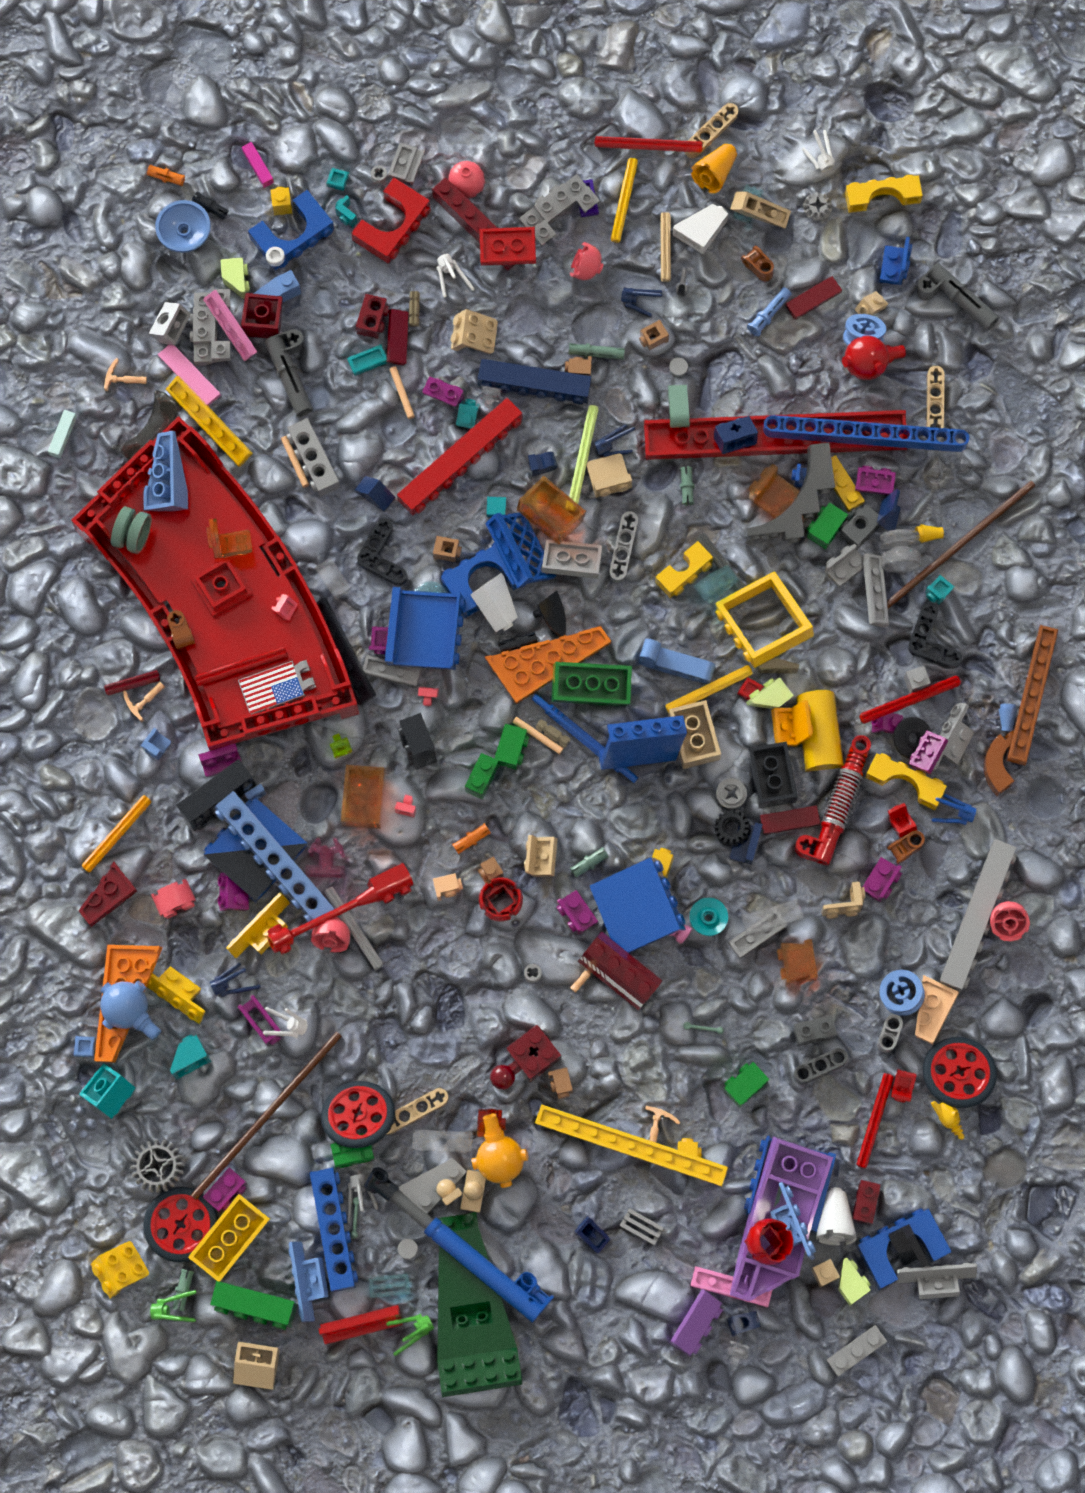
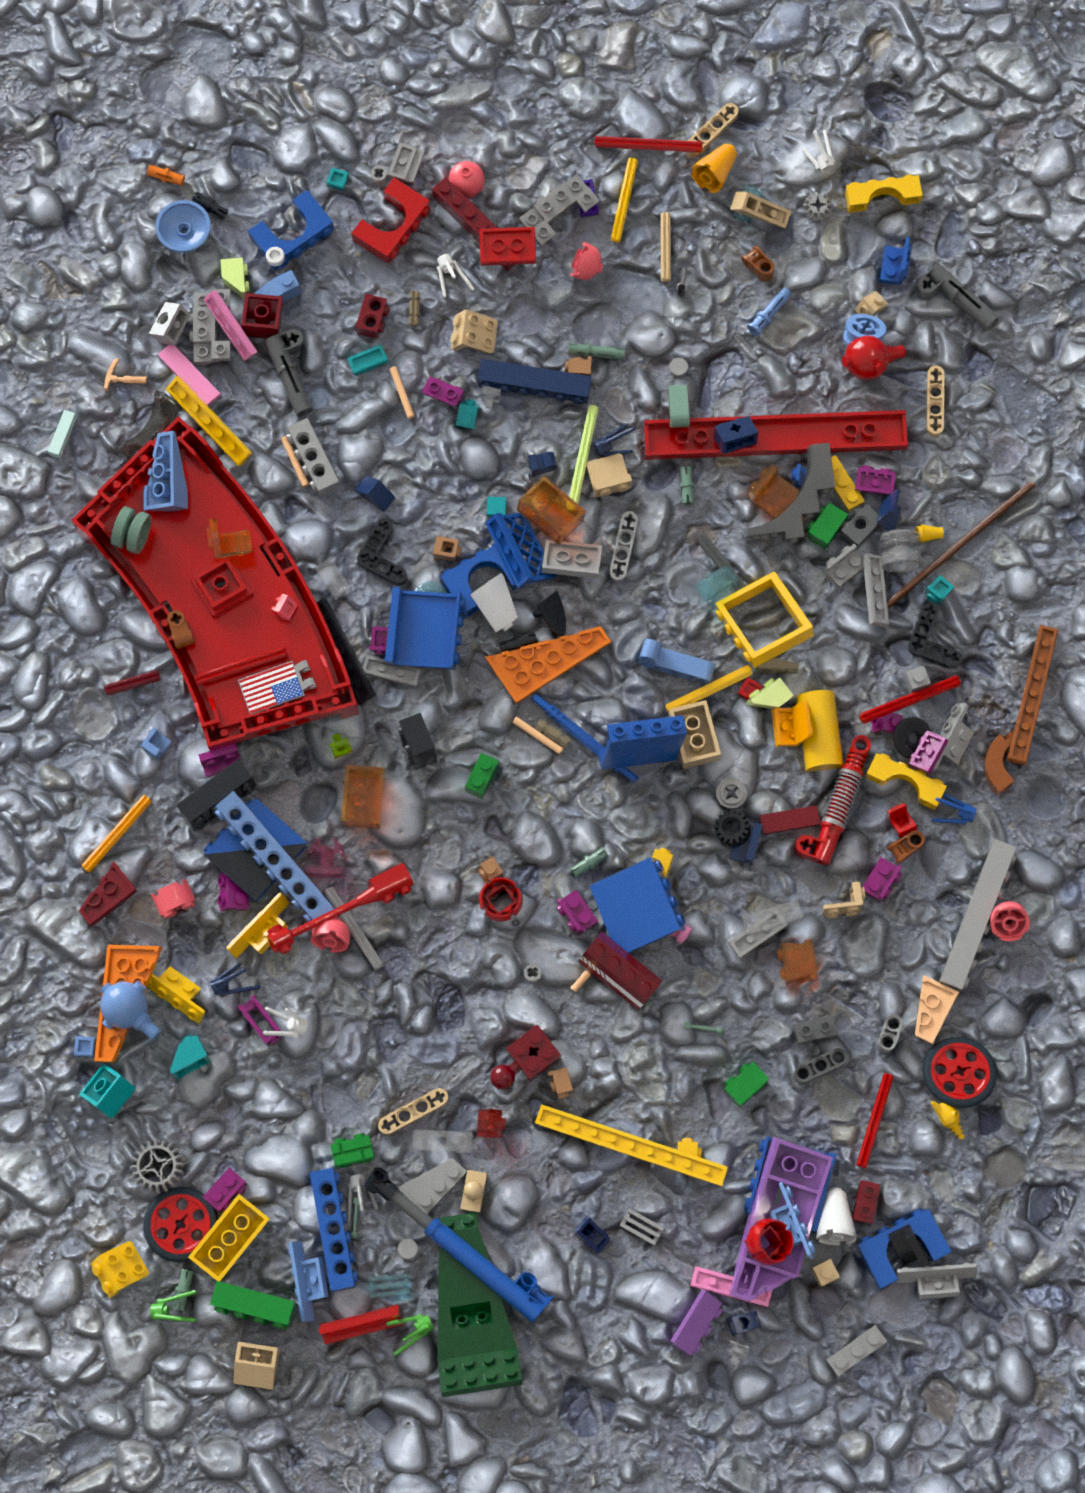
(147, 698): light nougat piece -> none
(257, 164): dark pink piece -> none
(257, 792): medium blue tile -> none
(266, 1115): reddish brown piece -> none
(281, 201): yellow brick -> none
(345, 215): teal bracket -> none
(375, 1131): wedge -> none
(397, 337): dark red tile -> none
(406, 808): coral tile -> none
(428, 693): coral tile -> none
(447, 886): light nougat brick -> none
(447, 1190): tan tile -> none
(460, 456): red brick -> none
(471, 838): orange pin -> none
(499, 1156): light orange piece -> none
(511, 746): green brick -> none
(540, 856): tan bracket -> none
(591, 684): green brick -> none
(631, 295): dark blue plant -> none
(654, 330): medium nougat brick -> none
(658, 1112): light nougat piece -> none
(673, 581): yellow arch -> none
(701, 228): white slope -> none
(711, 907): teal dish -> none
(772, 775): black brick -> none
(813, 297): dark red tile -> none
(851, 1284): yellowish green slope -> none
(874, 429): blue beam -> none
(895, 979): medium blue wheel -> none
(903, 1086): red bracket -> none
(1007, 716): medium blue cone -> none

